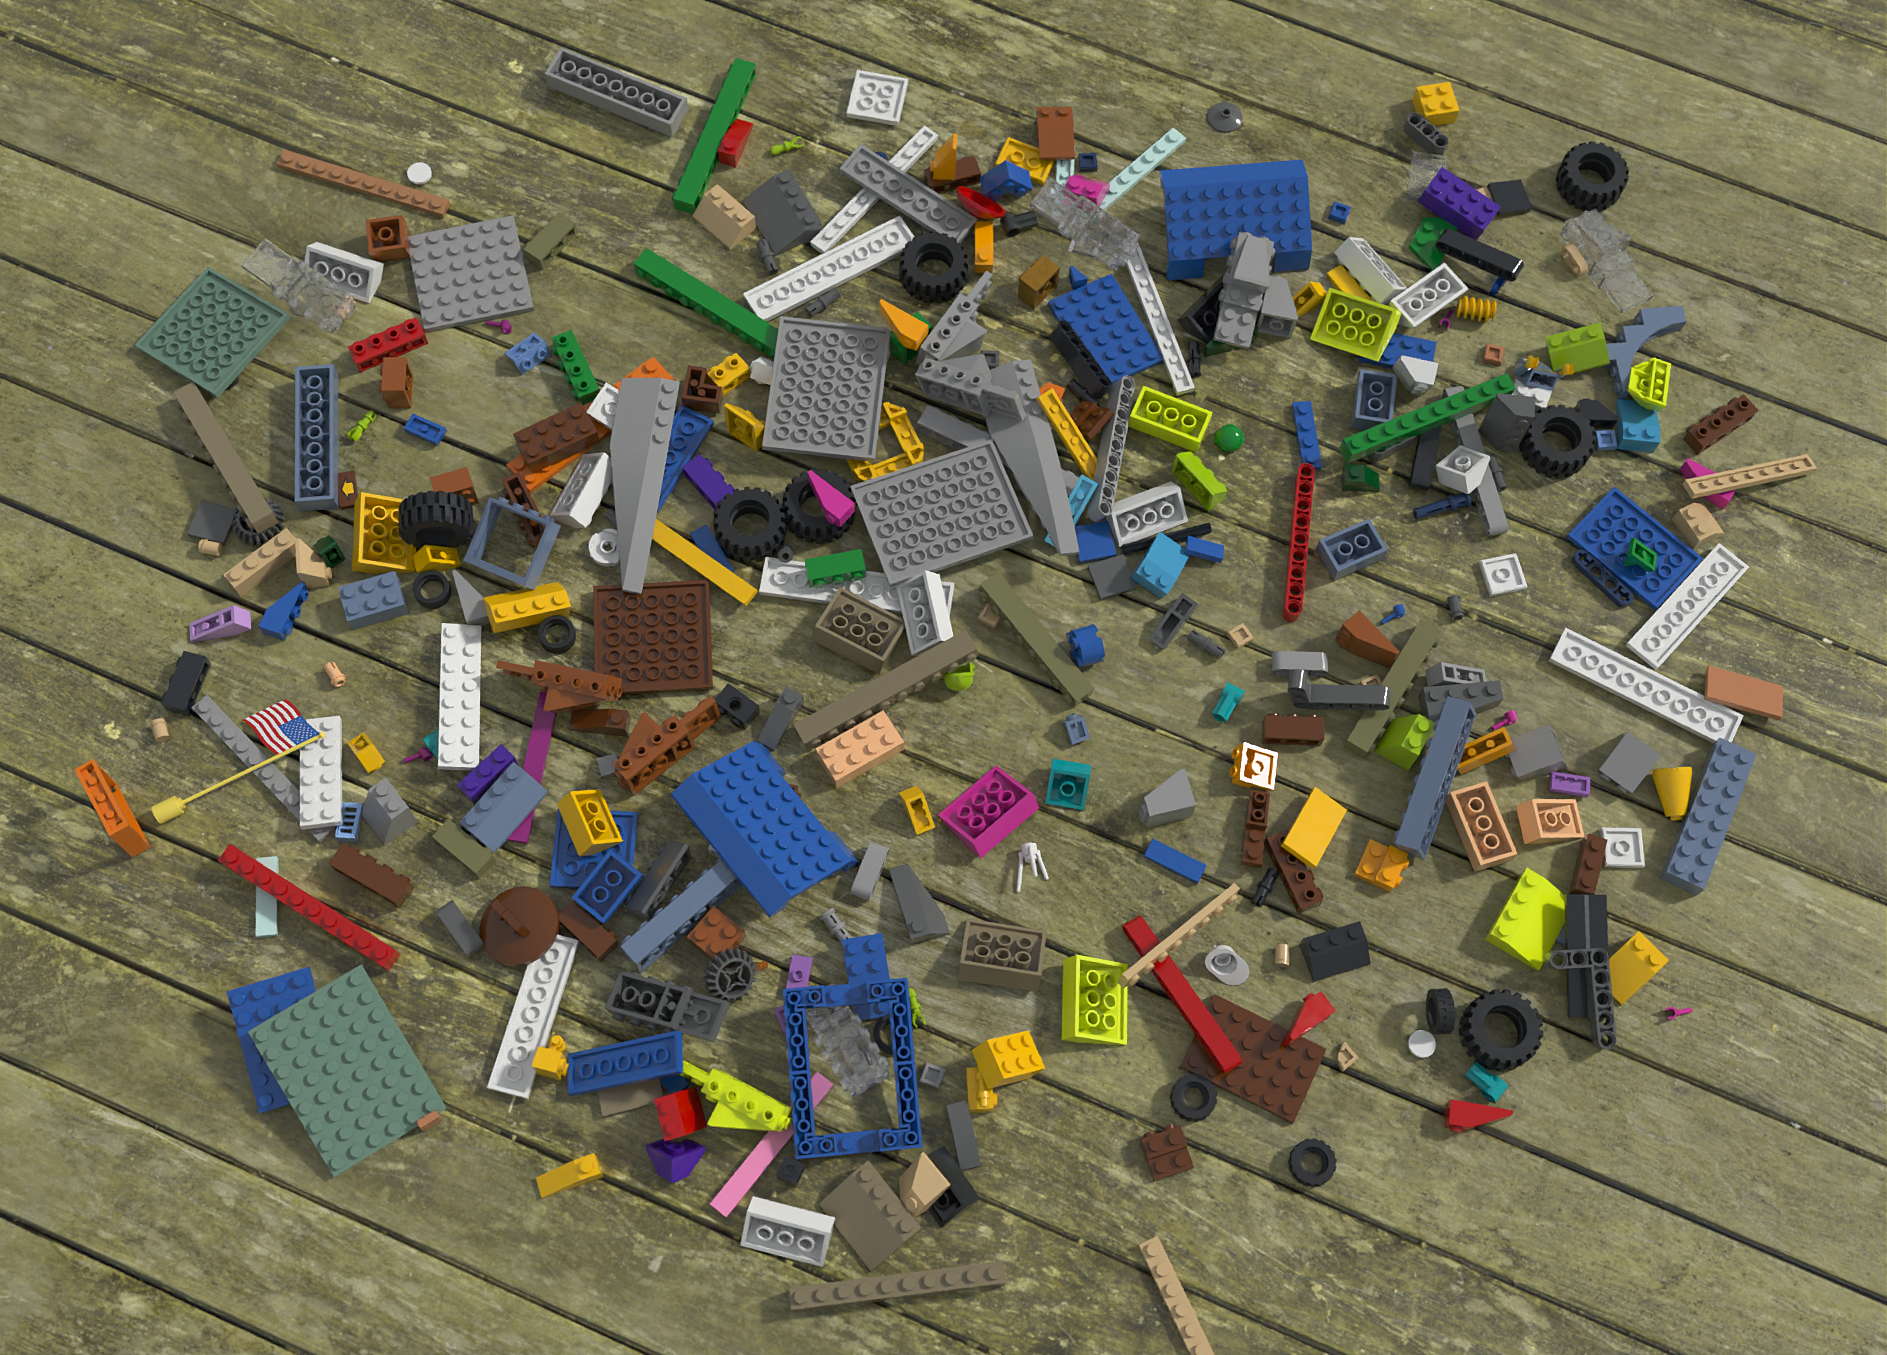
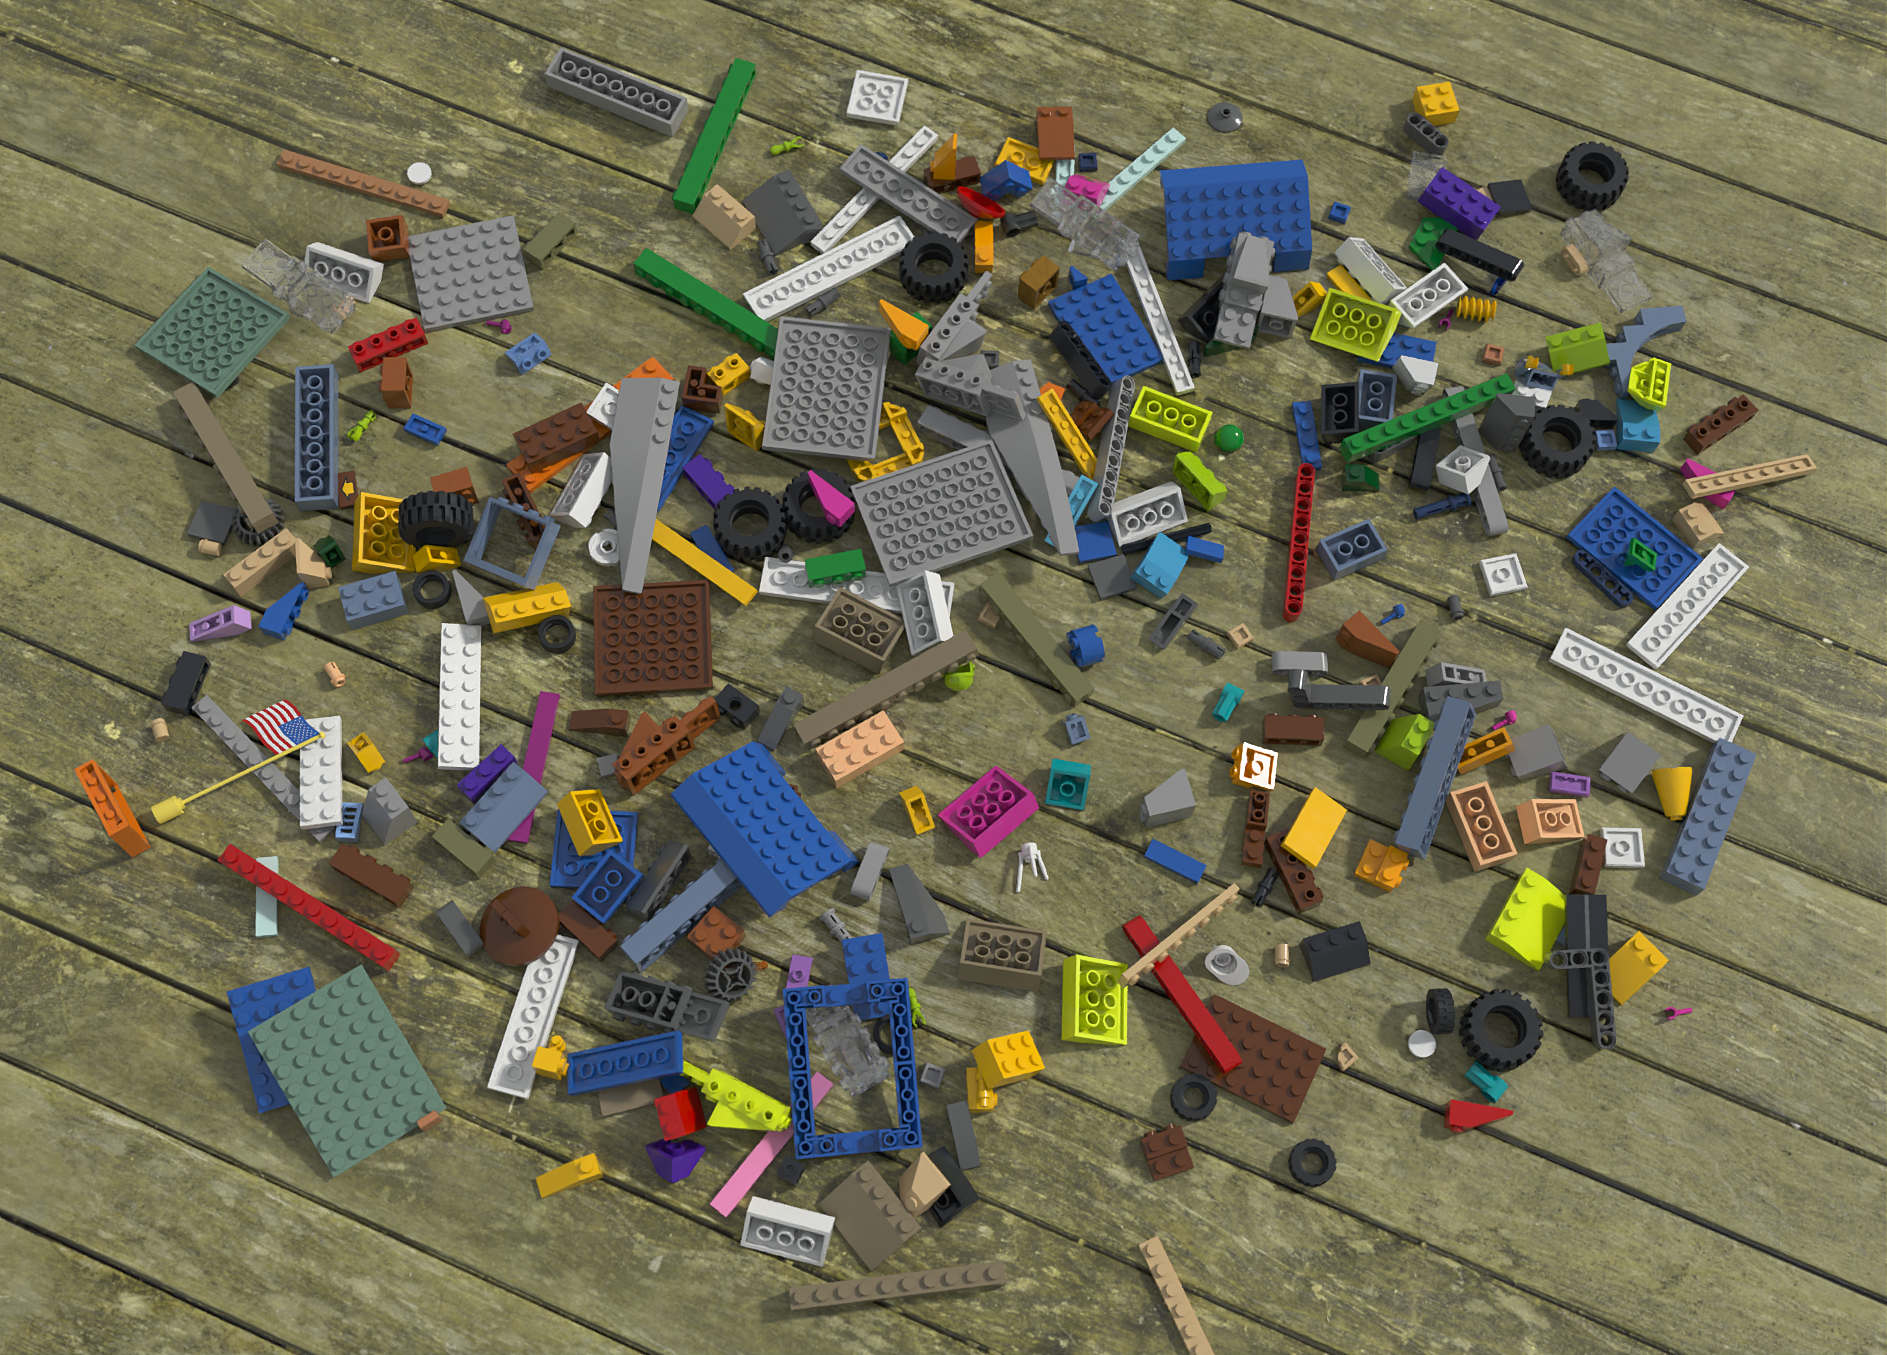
(567, 687): dark orange wedge -> none
(575, 366): green brick -> none
(734, 142): red slope -> none
(1309, 1015): red slope -> none
(1339, 411): none -> black slope
(1743, 693): nougat tile -> none

